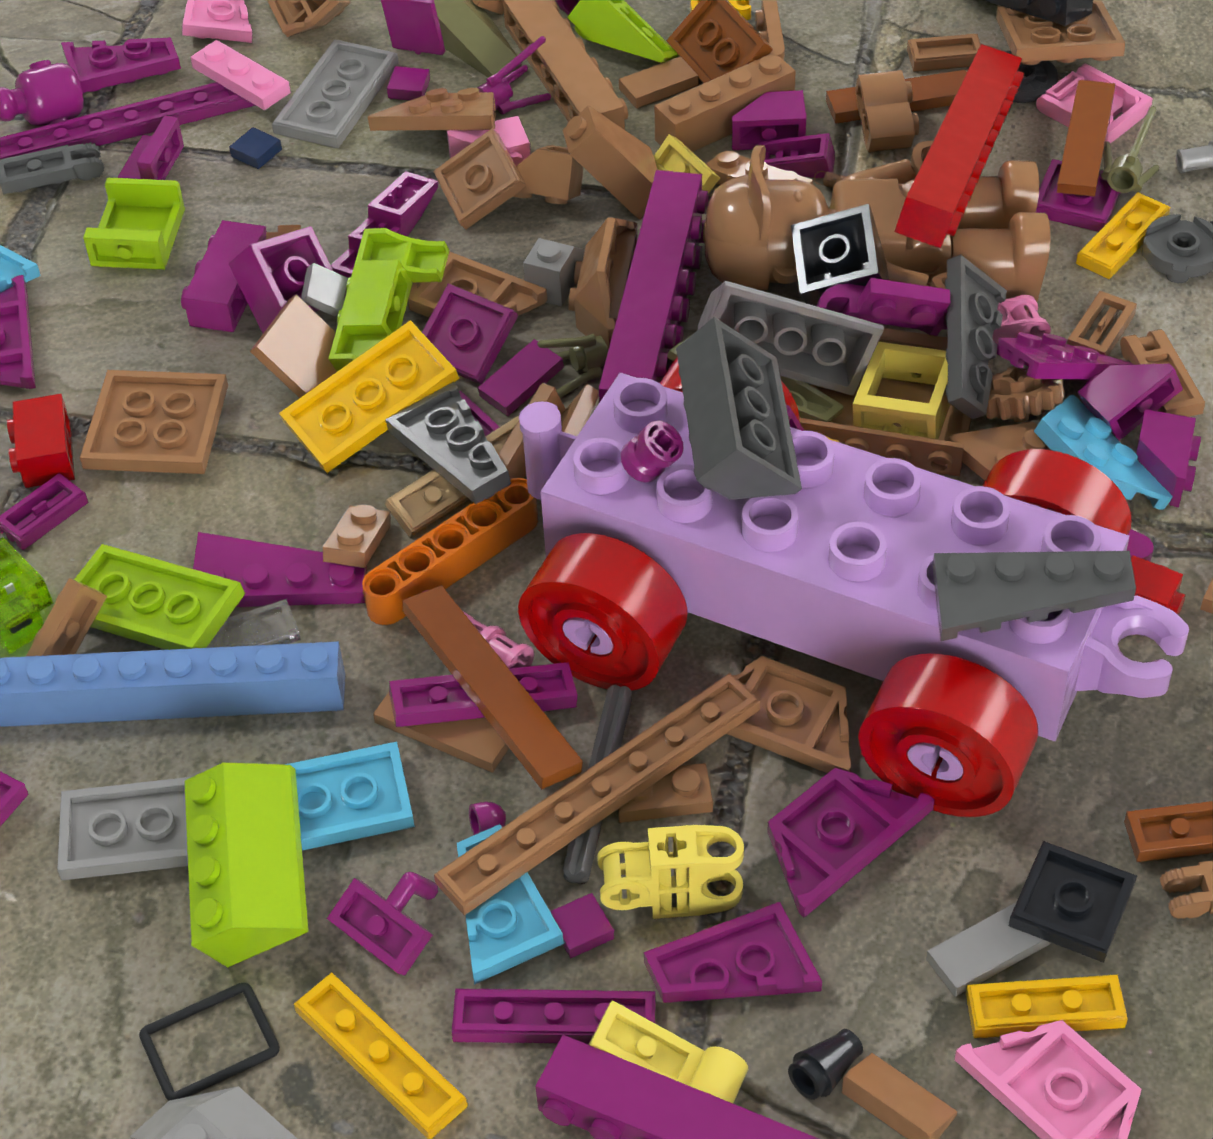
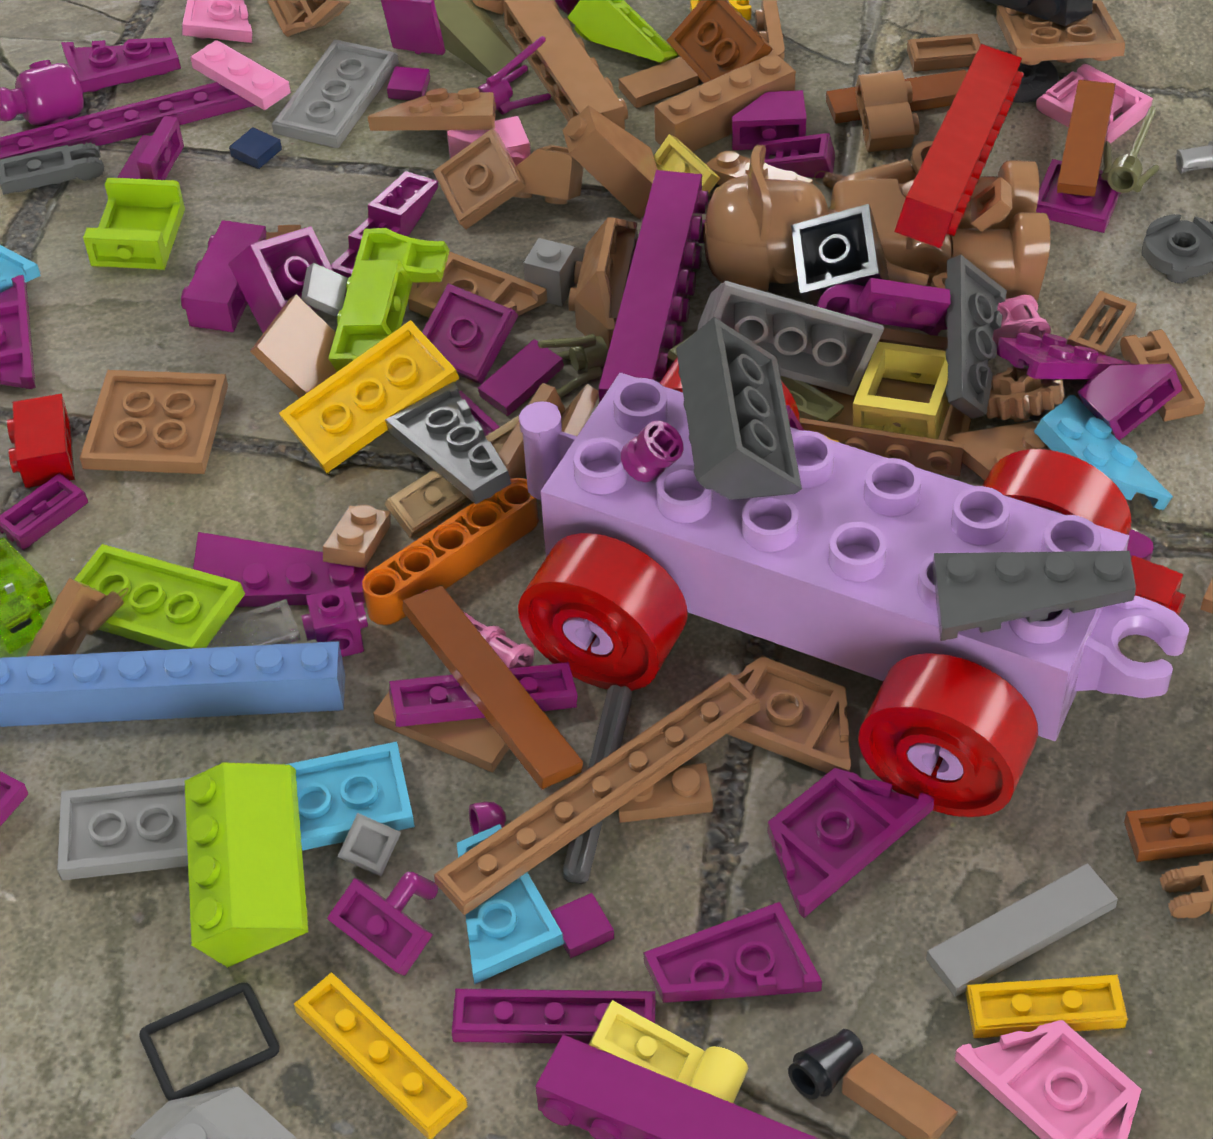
(101, 613): none -> medium nougat piece
(336, 618): none -> magenta brick
(369, 844): none -> light grey tile
(650, 866): light yellow piece -> none
(991, 204): none -> medium nougat plate
(1073, 901): black tile -> none
(1121, 236): yellow tile -> none
(1165, 450): magenta slope -> none

